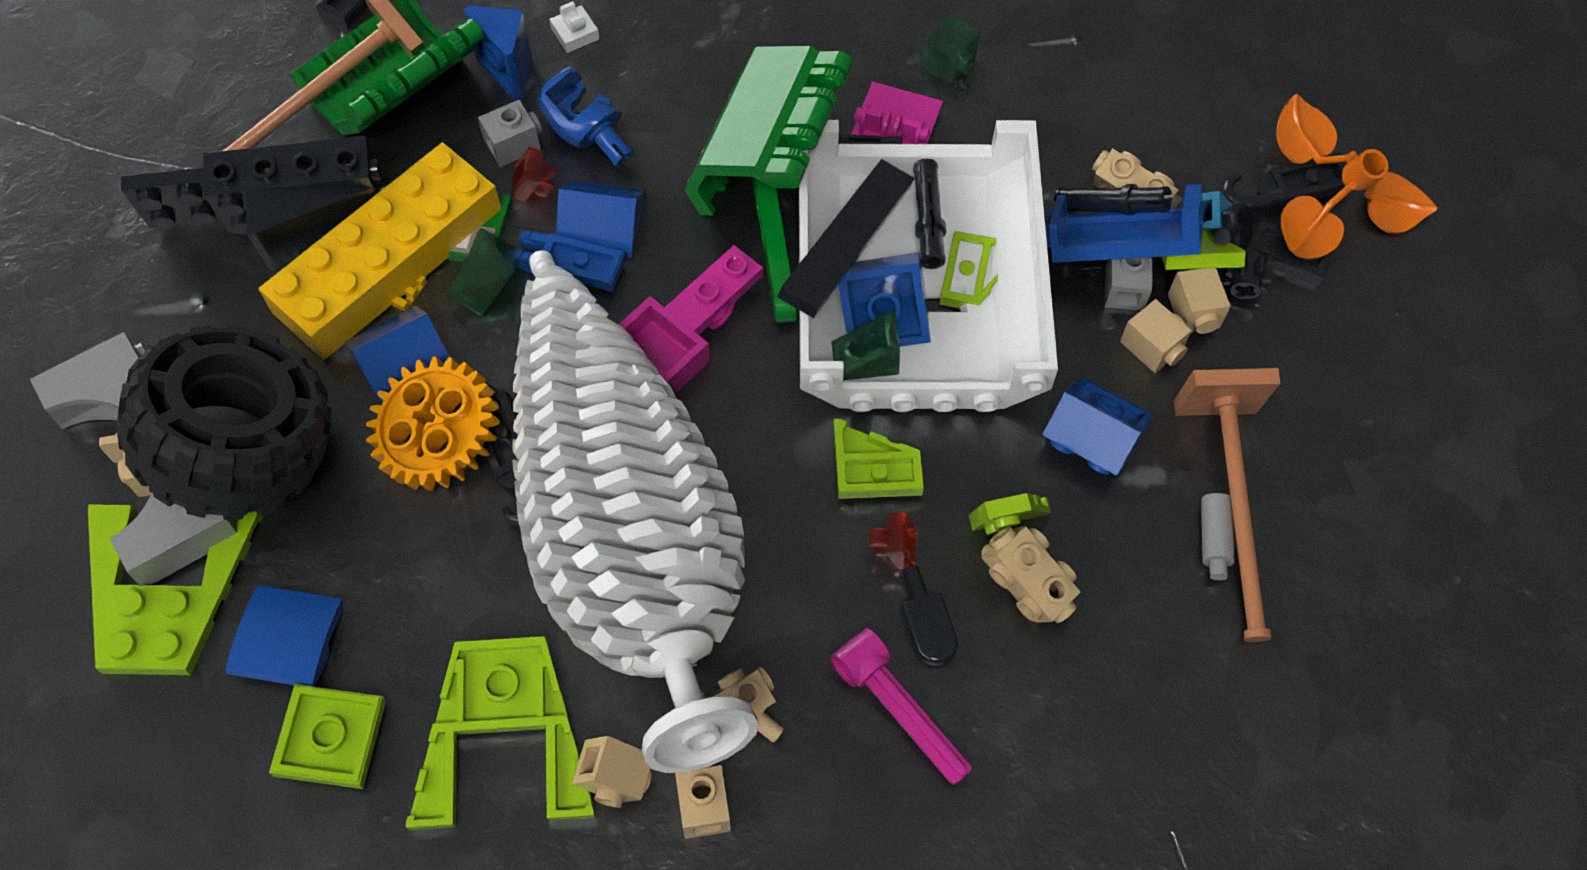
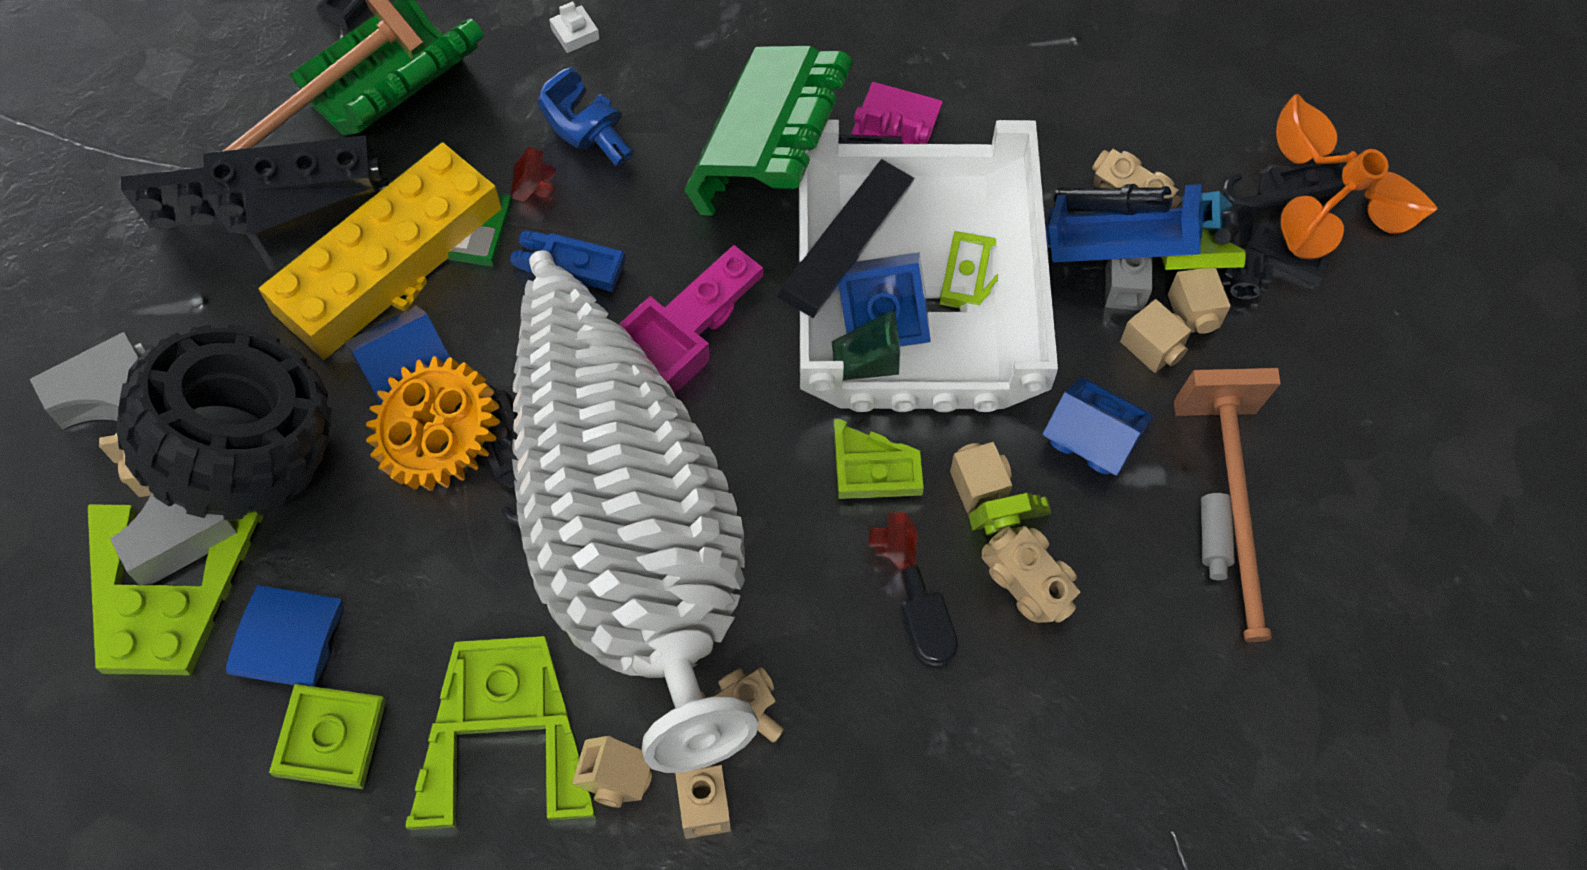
(483, 272): clear green slope -> none
(504, 48): blue slope -> none
(510, 132): light grey brick -> none
(600, 214): blue slope -> none
(774, 248): green beam -> none
(864, 663): dark pink axle -> none
(930, 225): black pin -> none
(951, 49): clear green brick -> none
(980, 474): none -> tan brick

